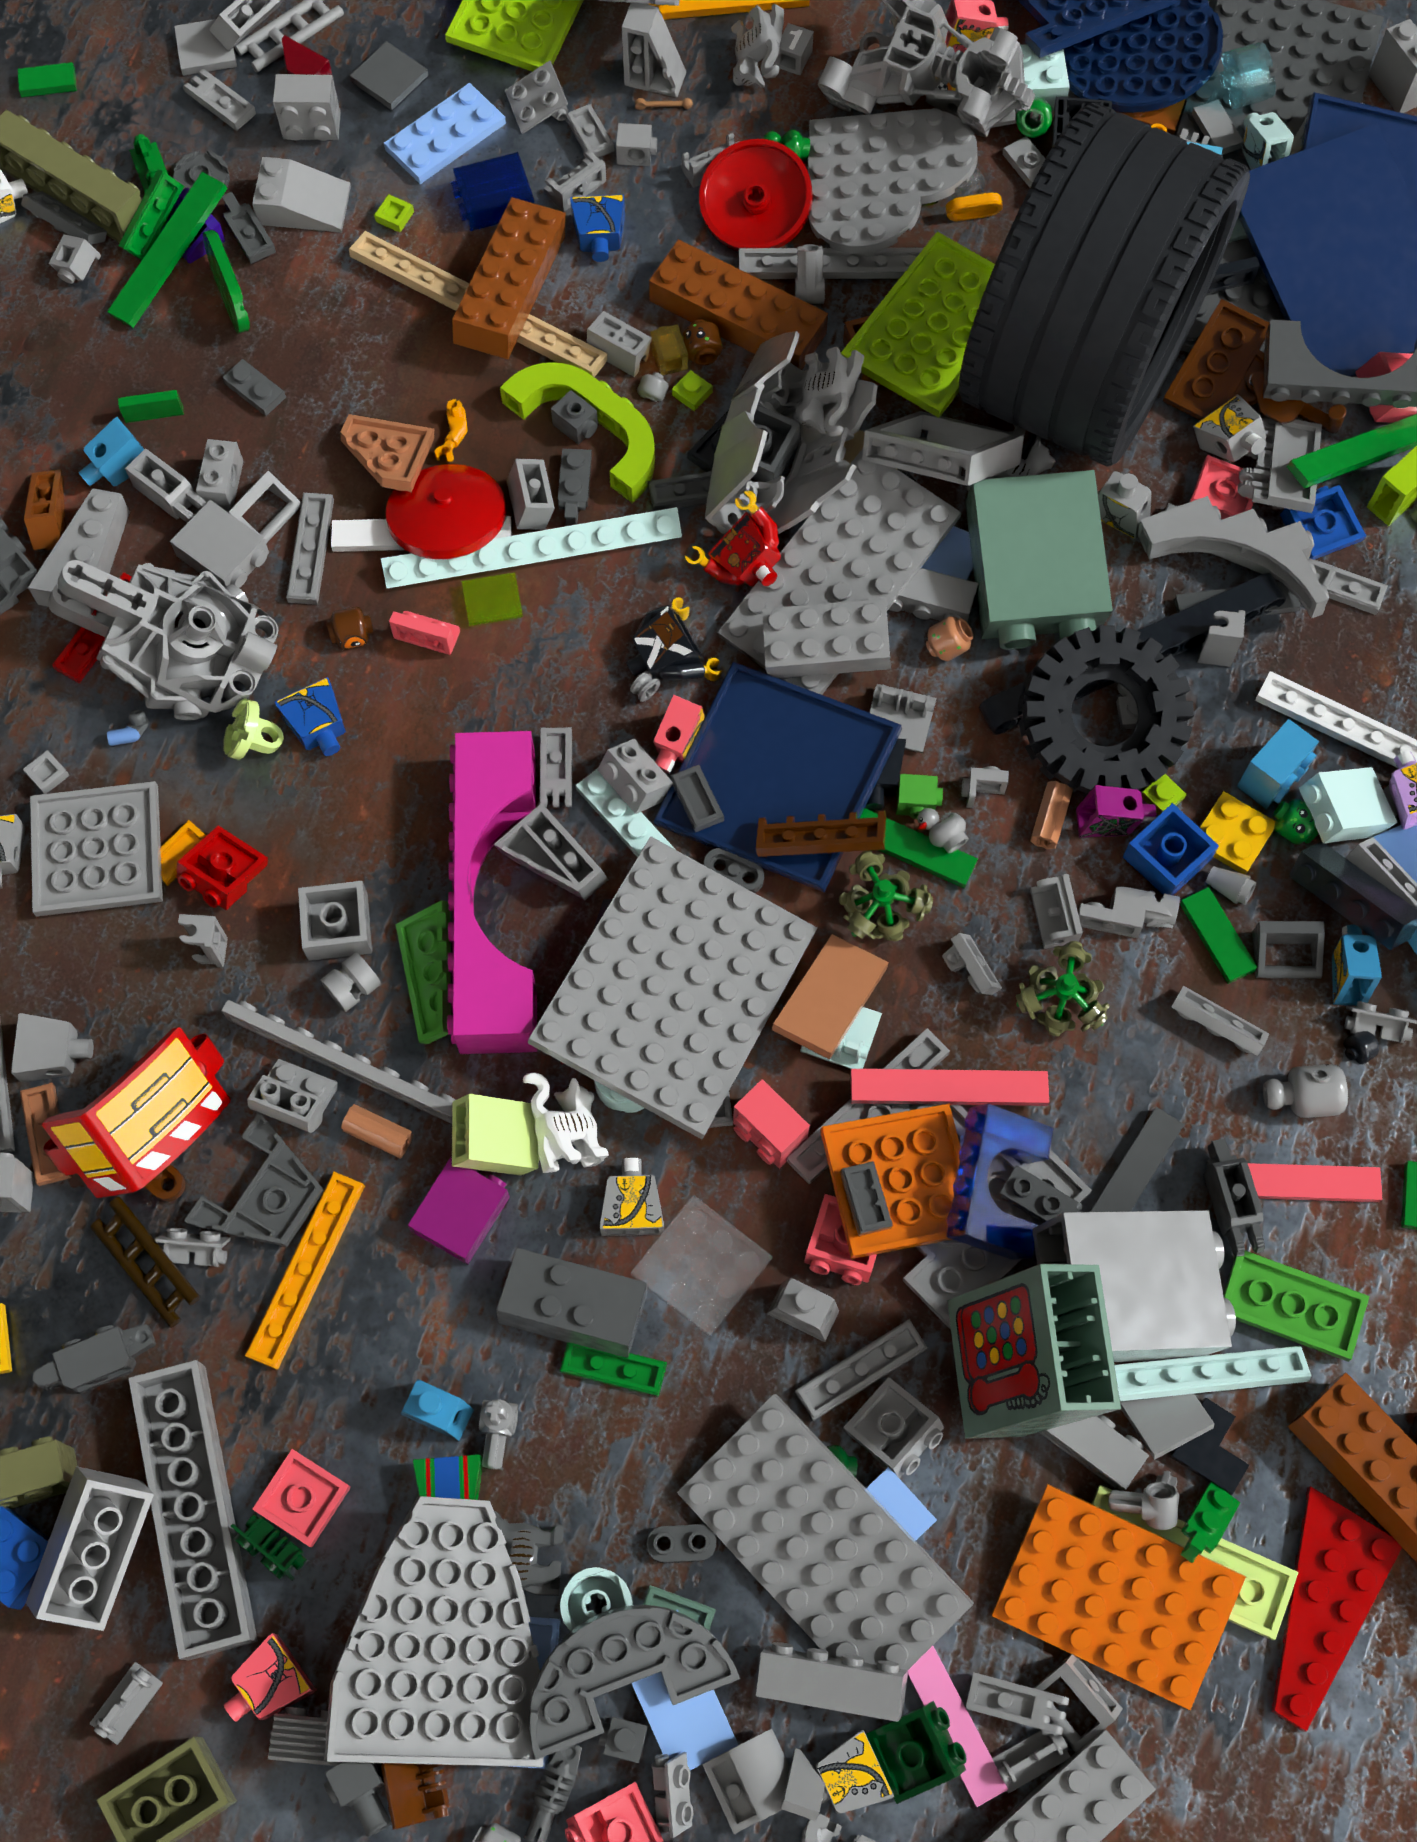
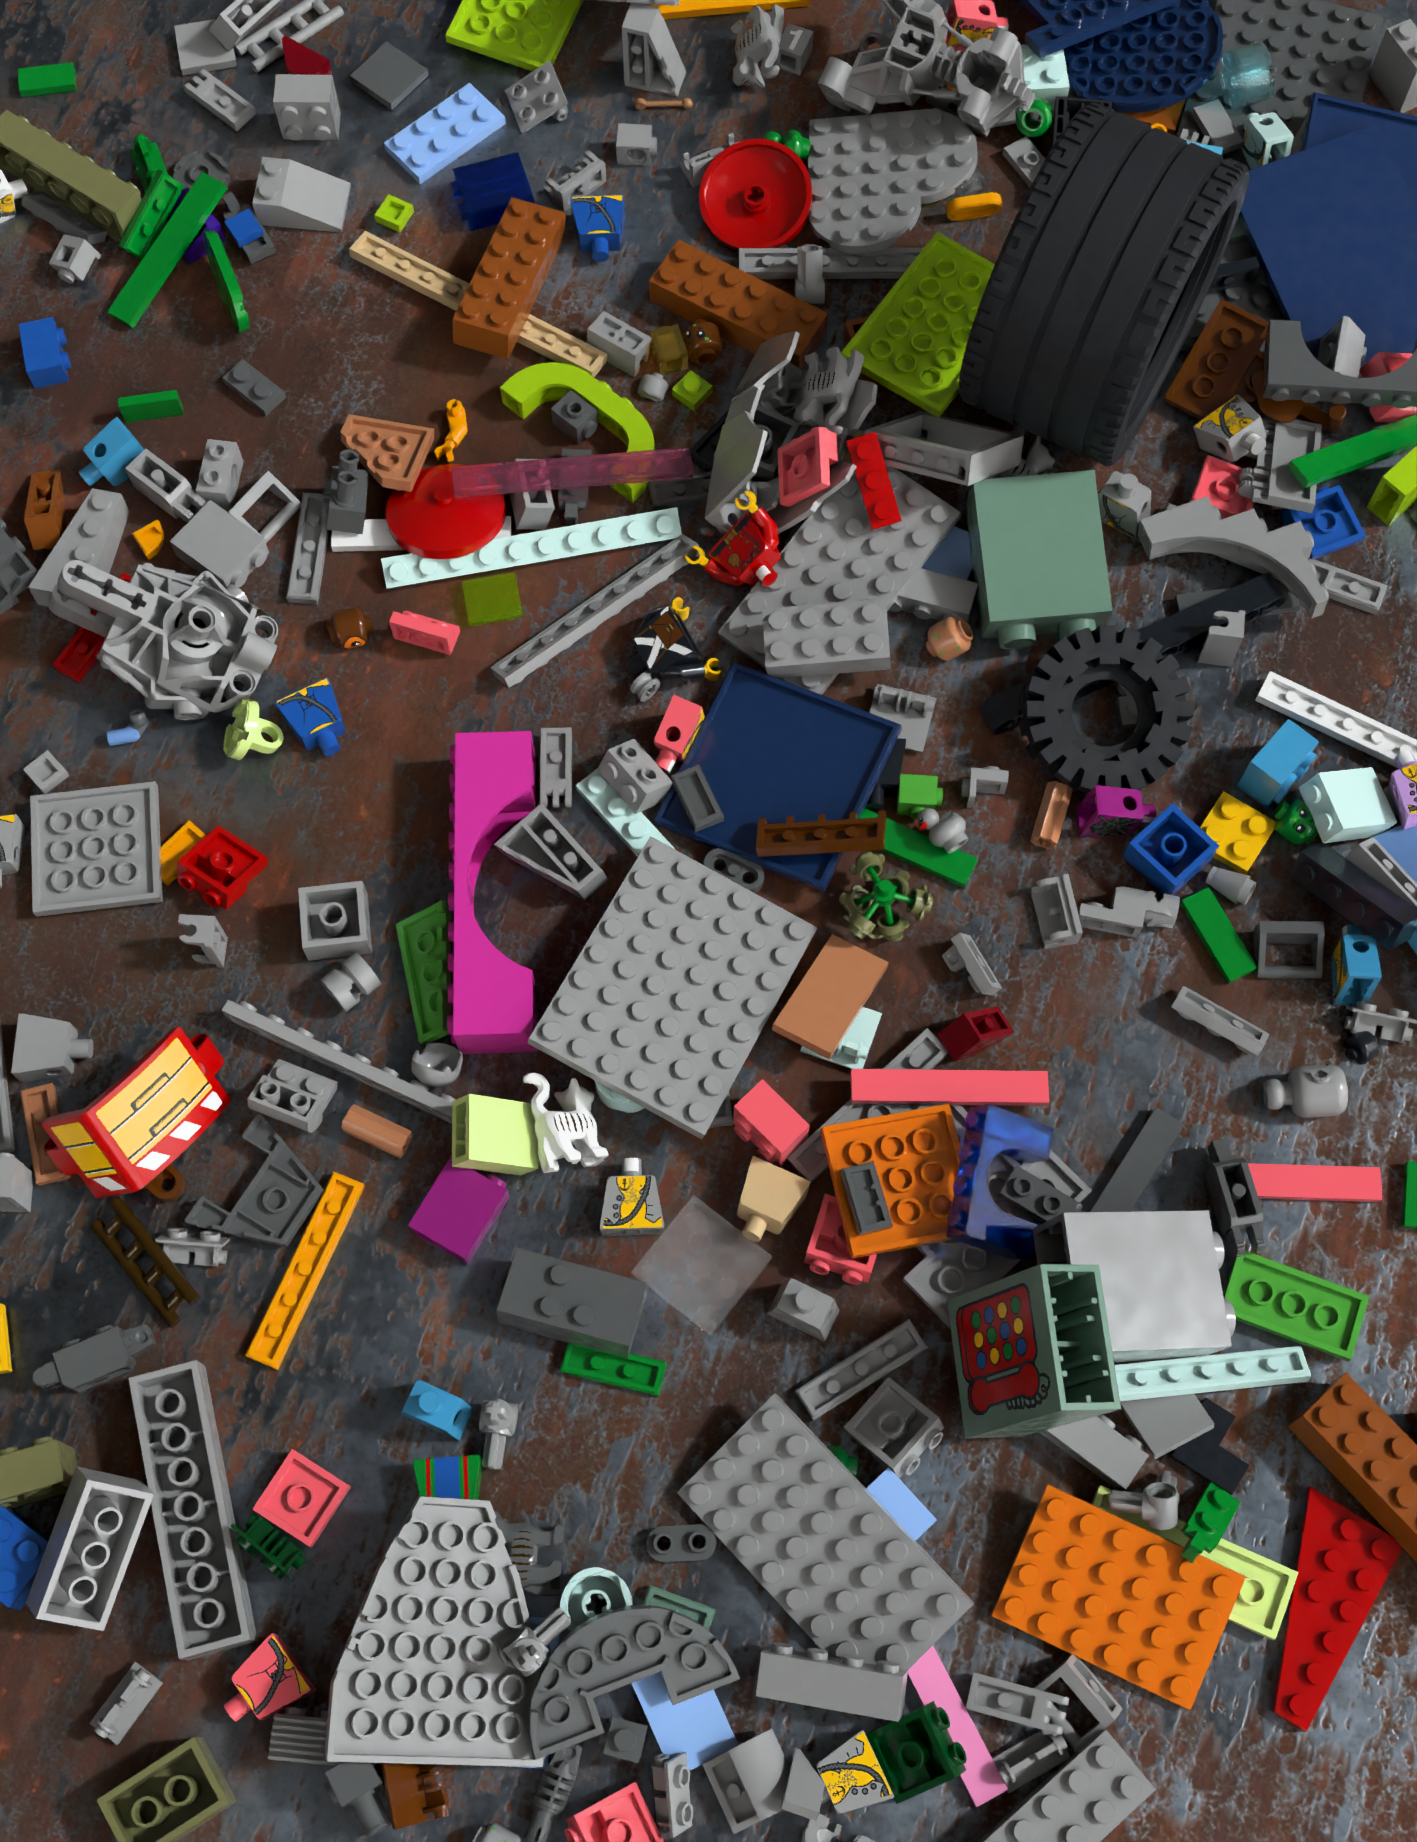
(44, 353): none -> blue brick
(150, 538): none -> light orange tile
(244, 228): none -> blue tile
(346, 494): none -> dark grey brick
(437, 1064): none -> light grey hair
(529, 1647): none -> light grey axle
(571, 472): none -> clear pink tile
(589, 131): light grey plate -> none
(594, 611): none -> light grey plate
(769, 1198): none -> tan torso
(805, 465): none -> coral plate
(873, 481): none -> red plate
(975, 1032): none -> dark red slope
(1076, 989): olive plant -> none
(1163, 794): lime plate -> none
(1343, 348): none -> light grey slope

